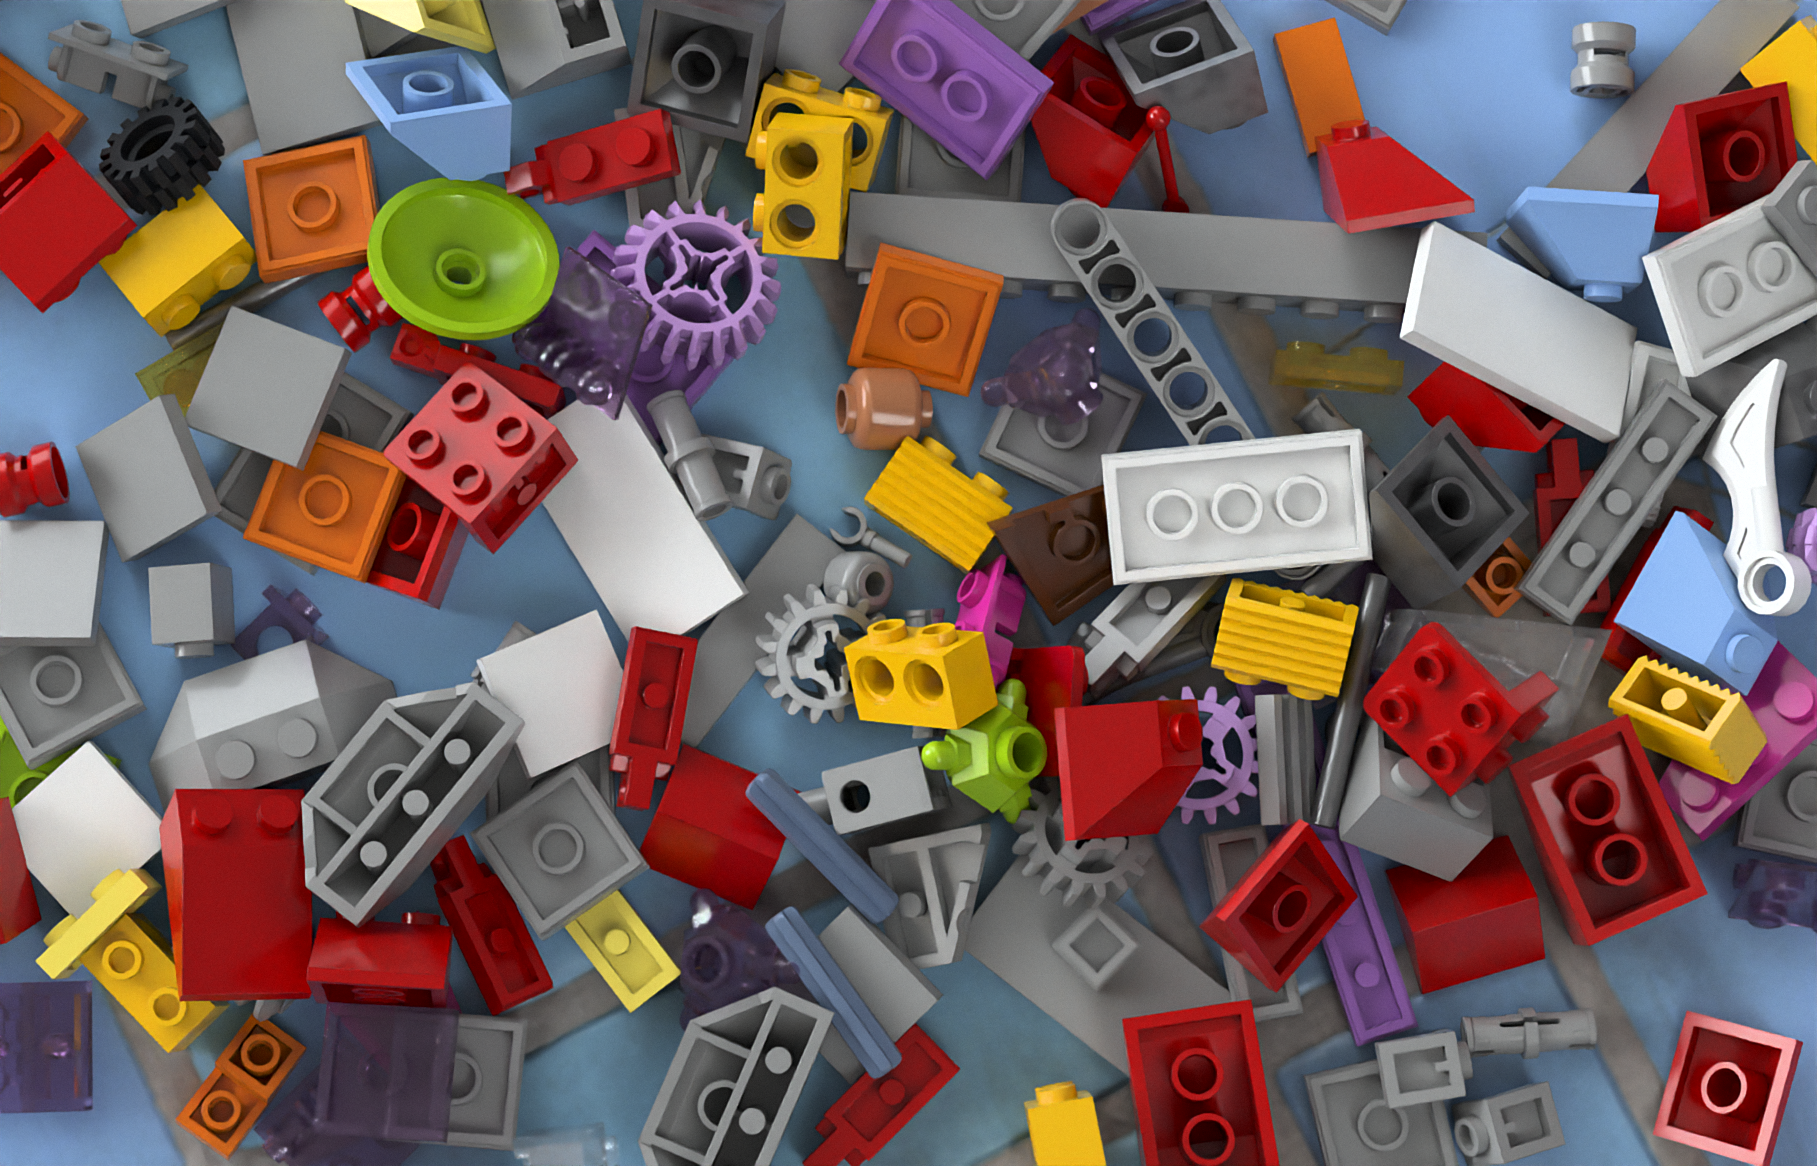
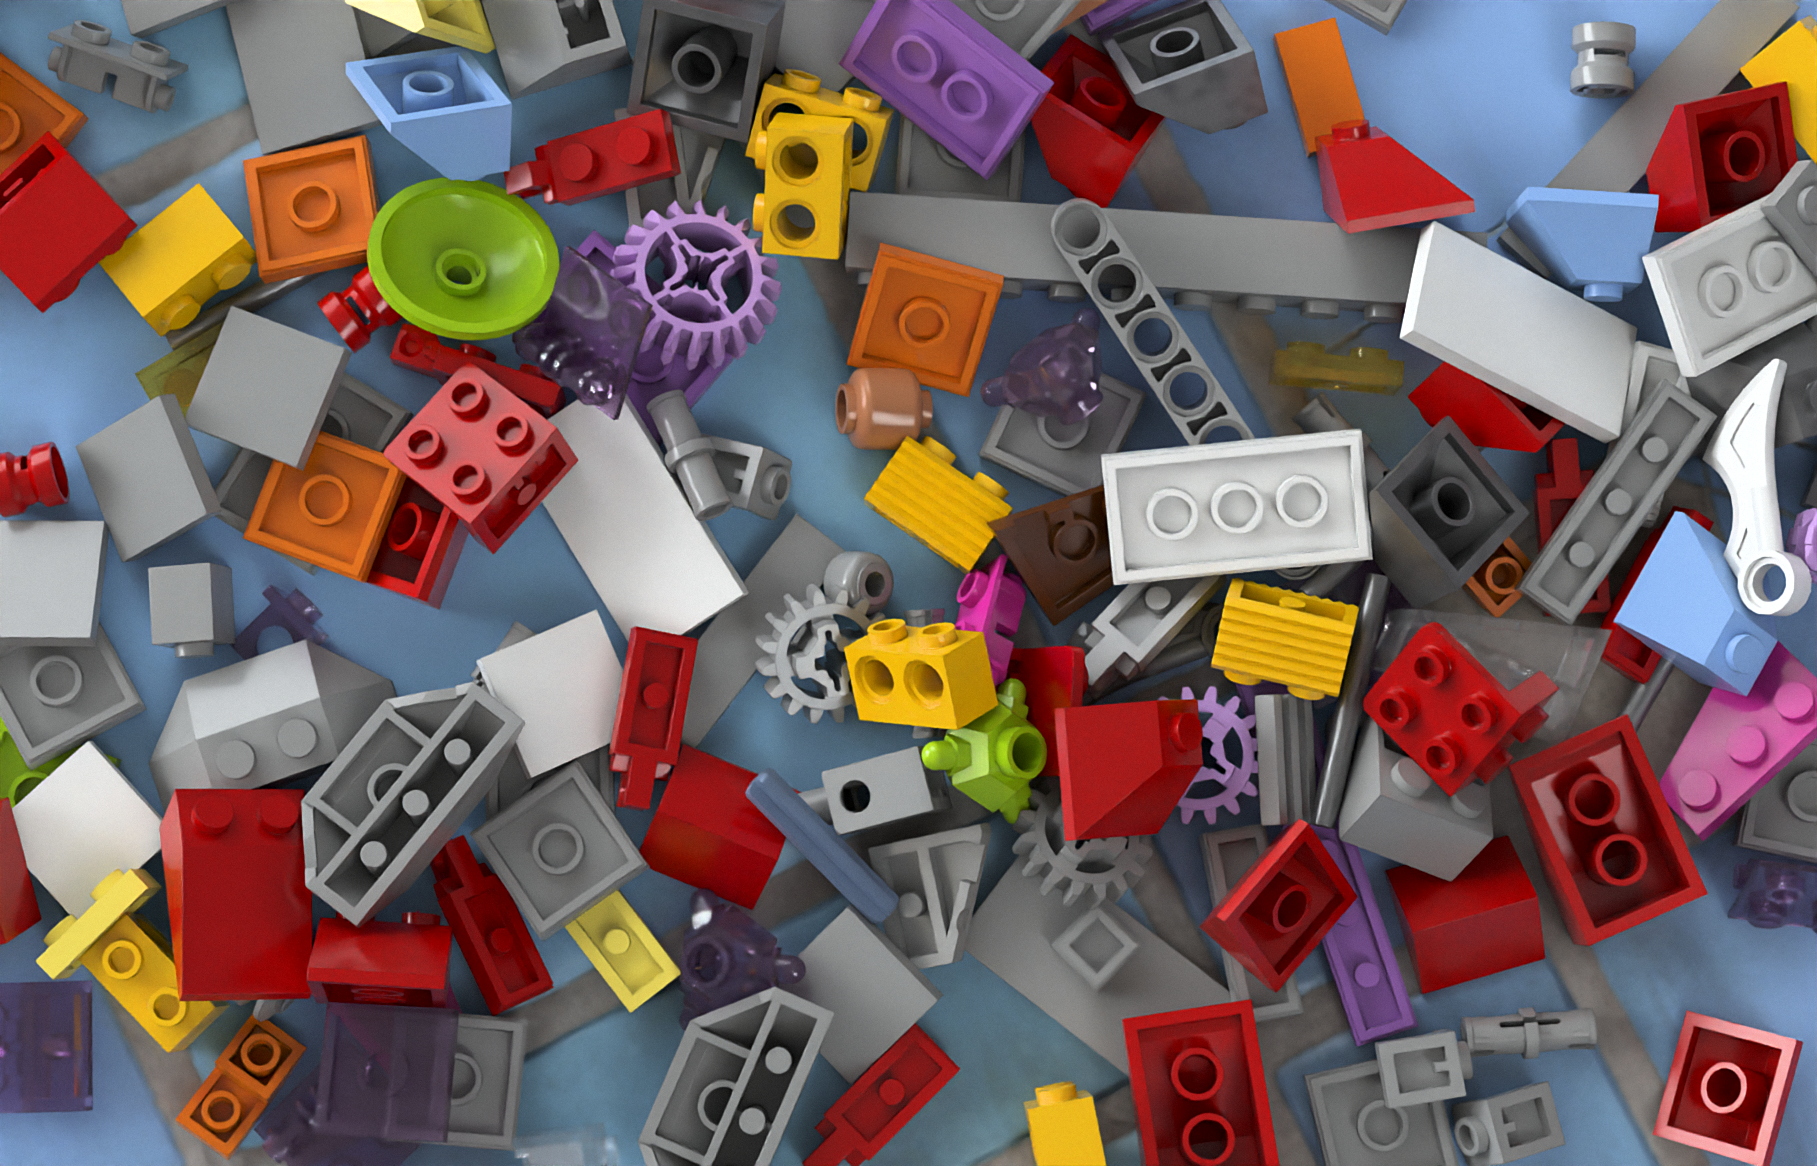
(161, 156): black tyre -> none
(834, 992): sand blue axle -> none
(871, 540): light grey hand -> none
(1158, 119): red hinge -> none
(1689, 719): yellow brick -> none

